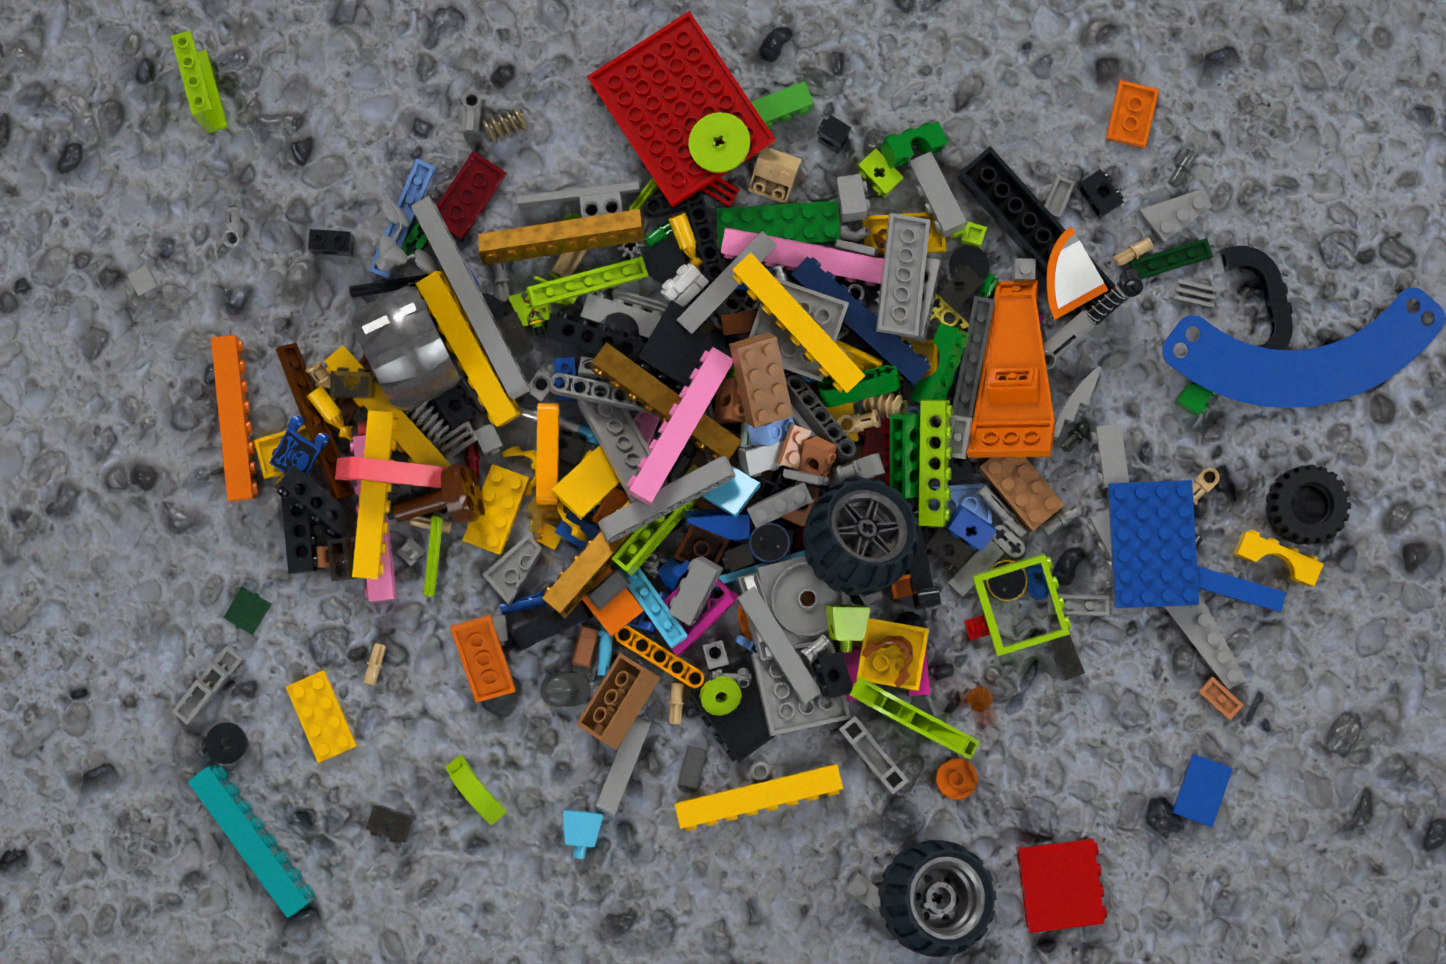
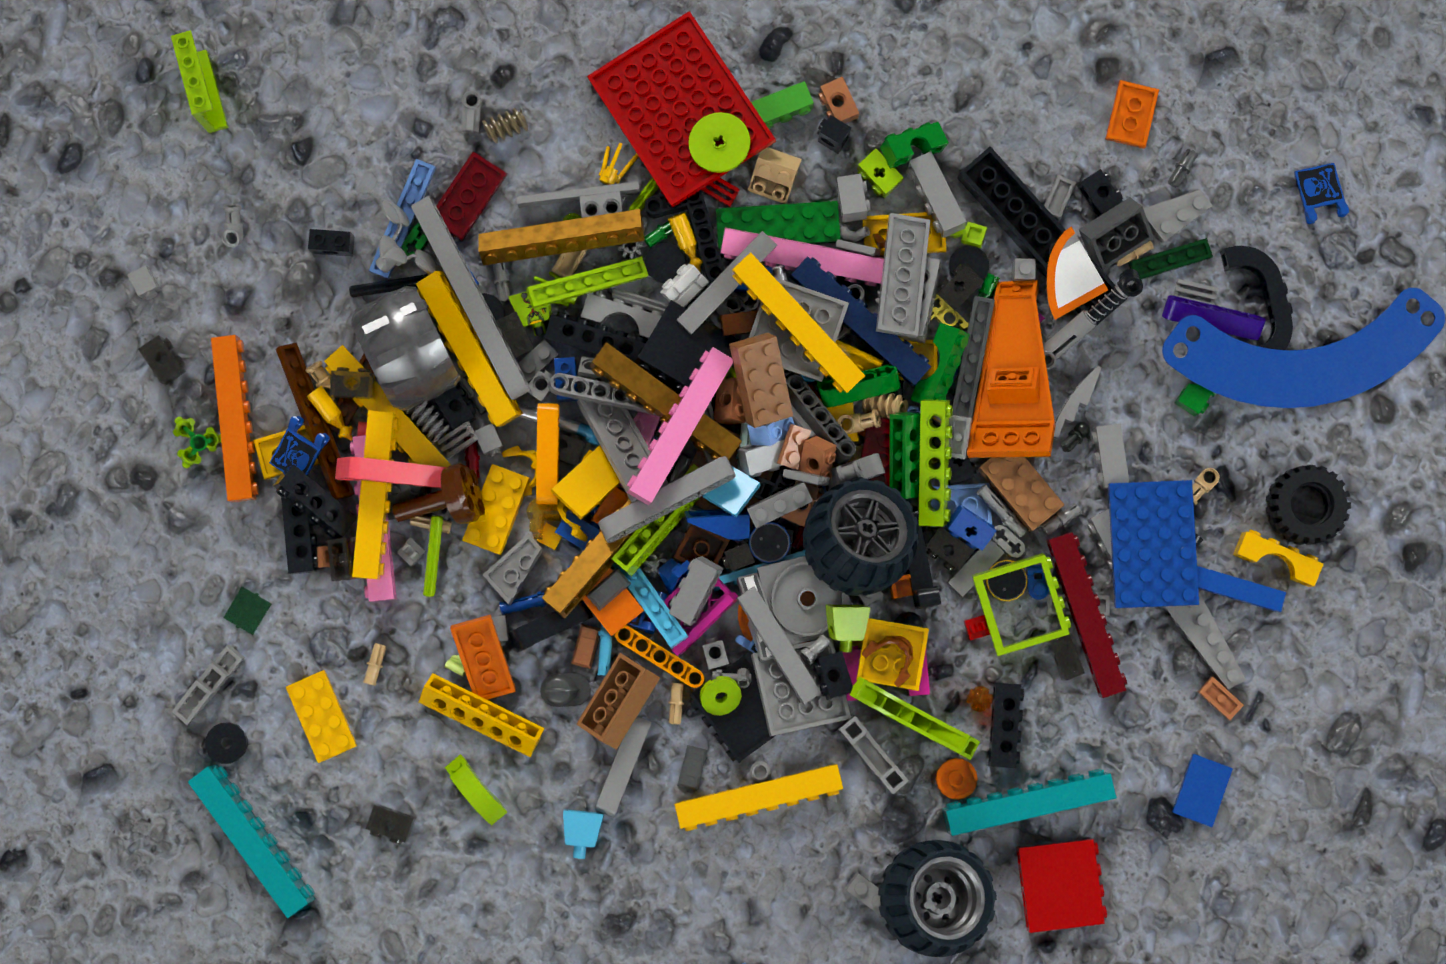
(153, 352): none -> clear smoke brick
(197, 441): none -> lime plant
(455, 665): none -> yellowish green plate
(481, 715): none -> yellow brick
(537, 360): none -> light grey plate
(608, 174): none -> yellow plant
(838, 90): none -> nougat brick
(997, 757): none -> black brick
(1028, 803): none -> teal brick
(1086, 614): none -> dark red brick
(1116, 233): none -> dark grey brick
(1224, 319): none -> dark purple beam
(1320, 188): none -> flag

